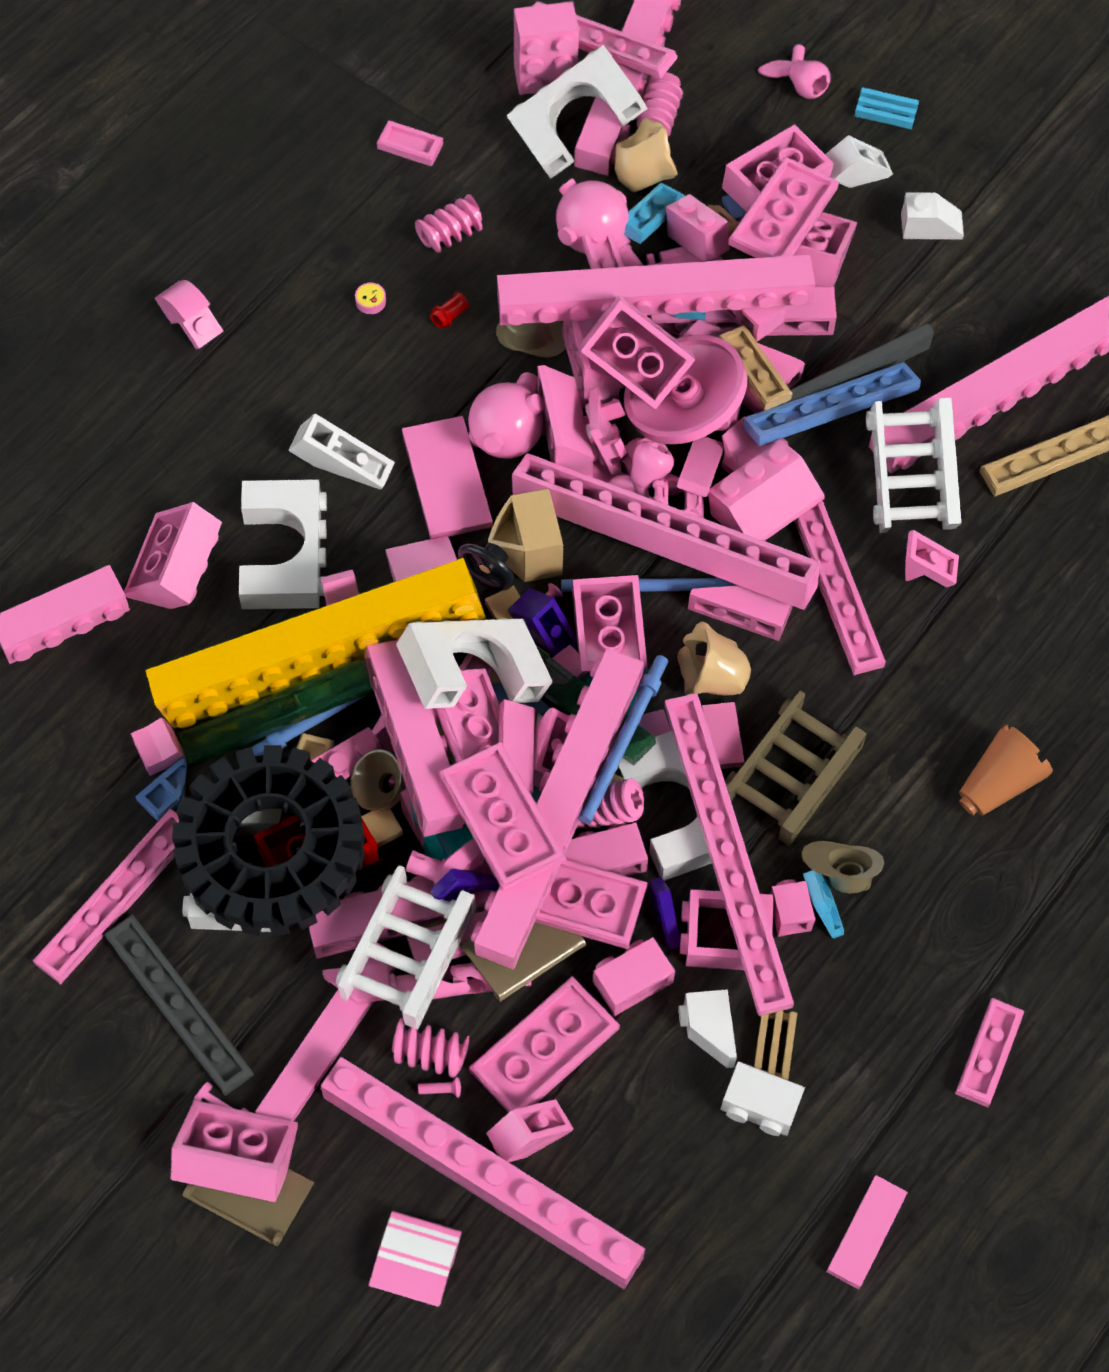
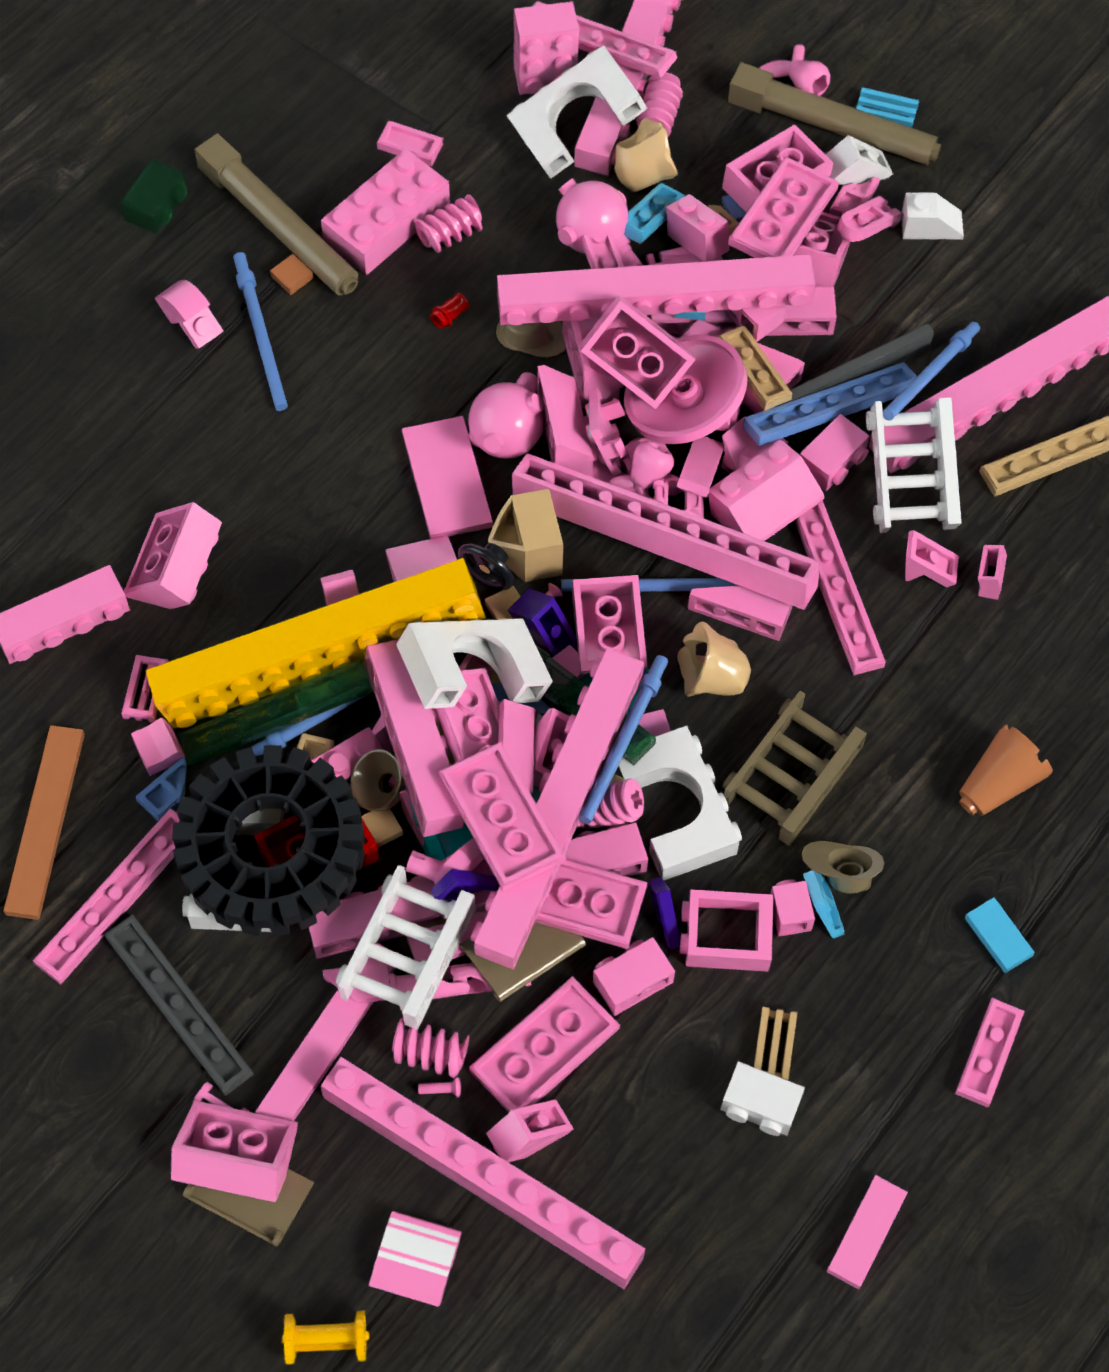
(44, 823): none -> nougat tile
(140, 713): none -> bright pink tile
(154, 196): none -> clear green brick
(225, 169): none -> dark tan brick
(247, 284): none -> medium blue bar
(291, 274): none -> nougat tile
(297, 580): white arch -> none
(324, 1337): none -> yellow hose
(340, 453): white slope -> none
(370, 298): tile -> none
(384, 211): none -> bright pink brick
(710, 1024): white slope -> none
(725, 733): bright pink tile -> none
(728, 855): bright pink plate -> none
(757, 90): none -> dark tan brick
(835, 452): none -> bright pink brick
(853, 196): none -> bright pink tile
(868, 219): none -> bright pink plate
(958, 343): none -> medium blue bar
(991, 585): none -> bright pink piece
(999, 935): none -> medium azure tile

